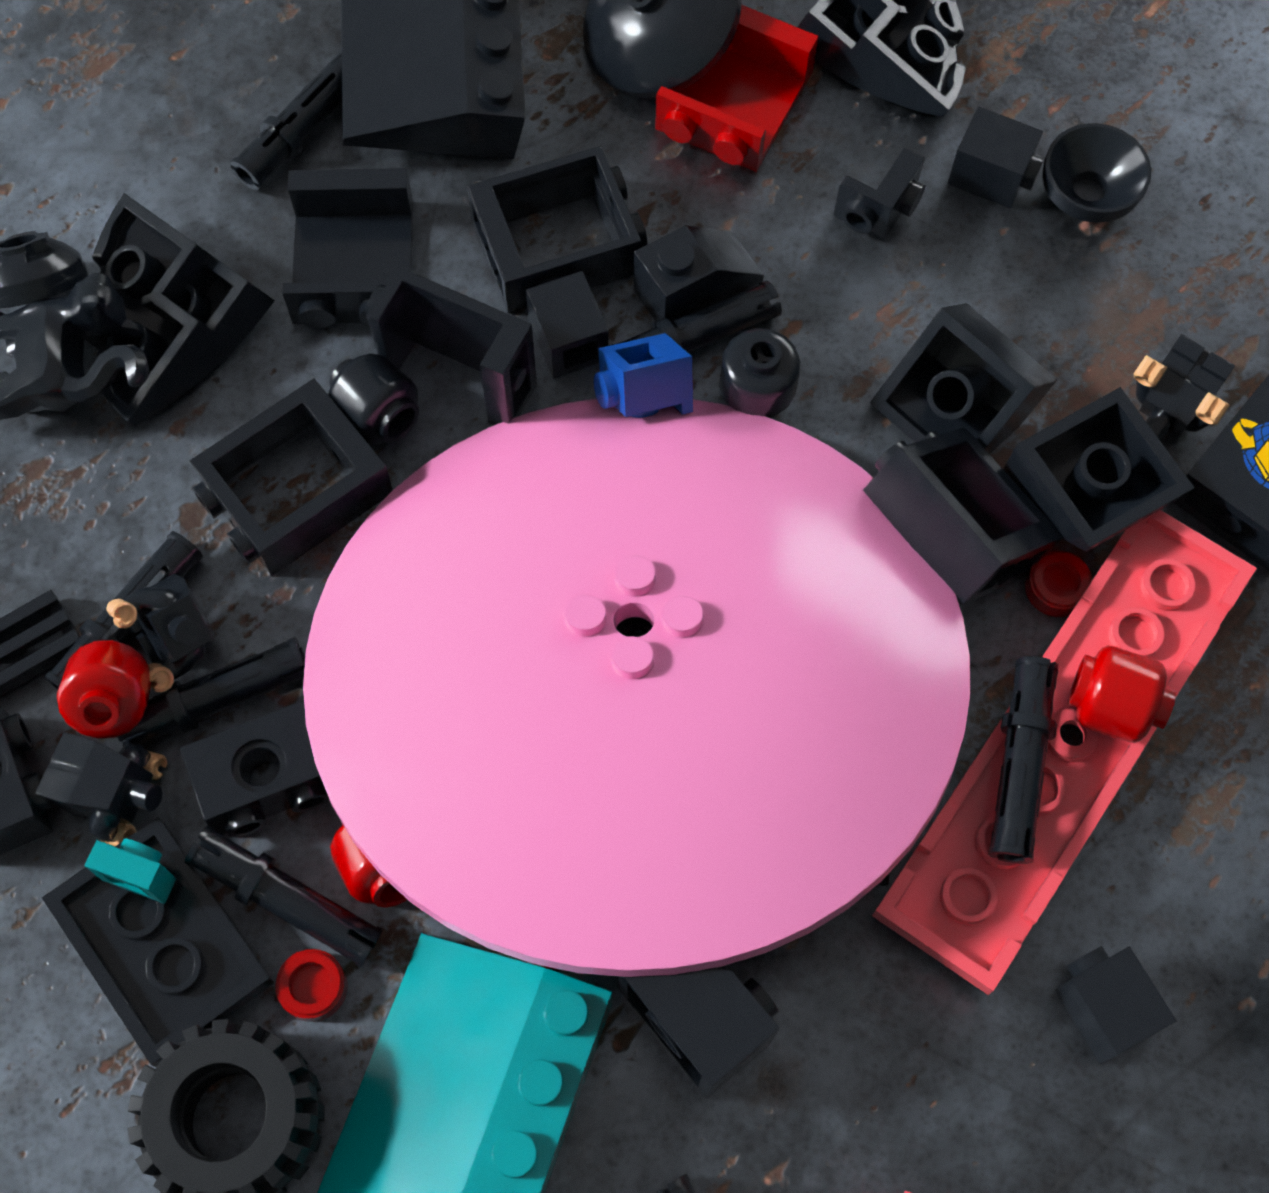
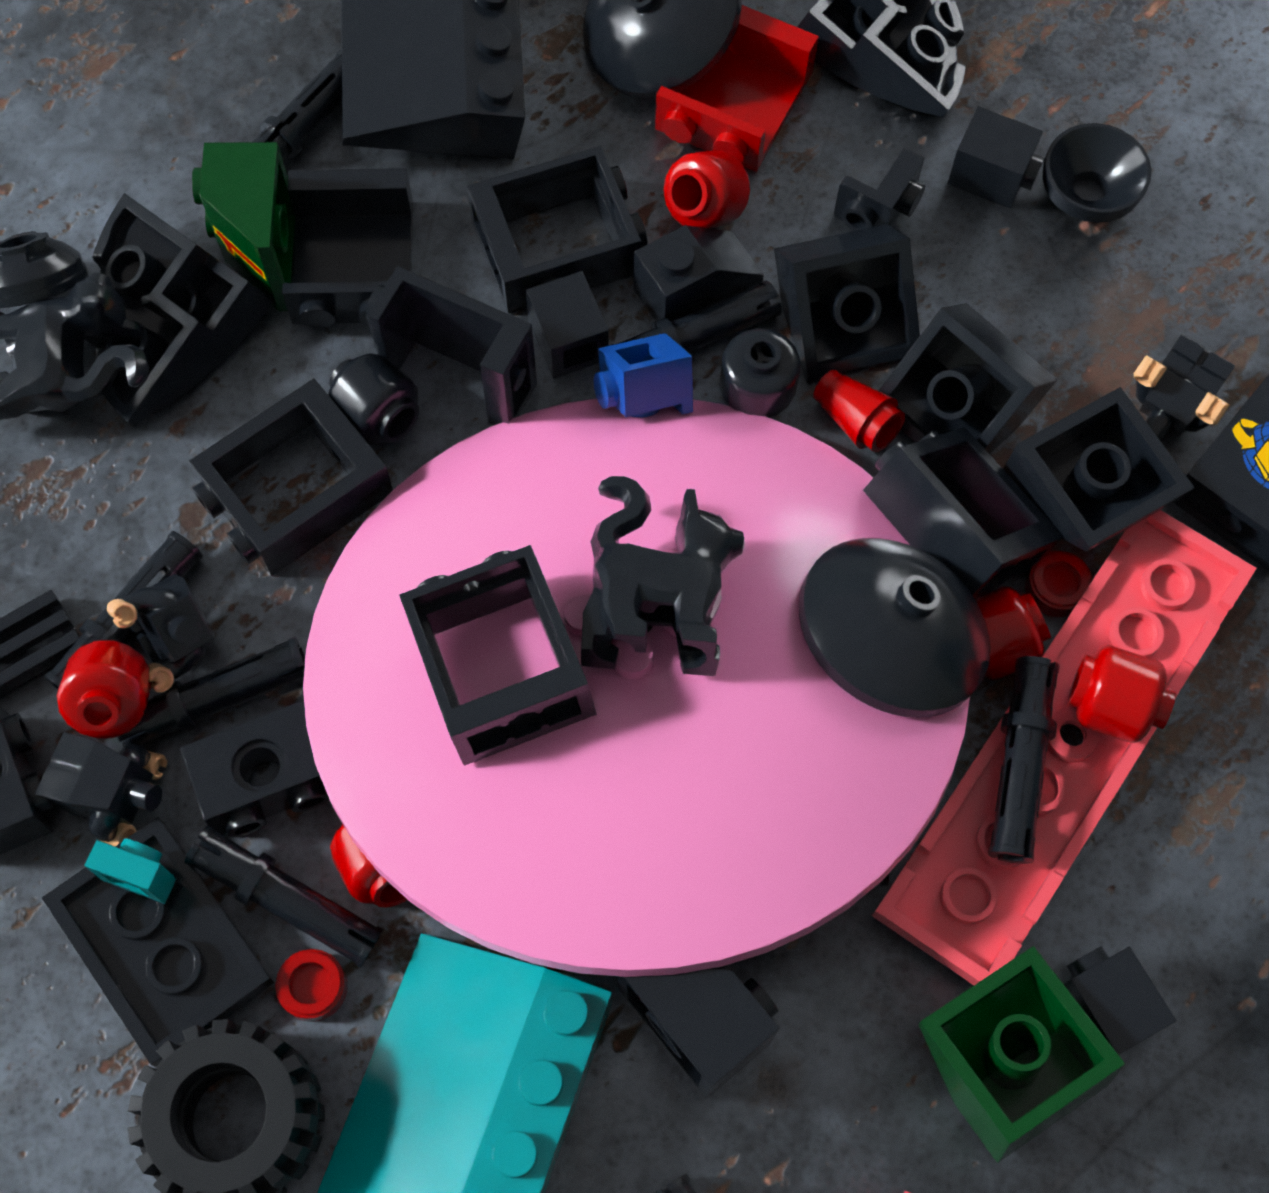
(249, 211): none -> dark green slope
(517, 711): none -> black window
(654, 587): none -> black animal
(706, 189): none -> red head
(849, 299): none -> black slope
(859, 410): none -> red cone
(894, 627): none -> black dish
(1014, 629): none -> red head
(1018, 1053): none -> dark green slope

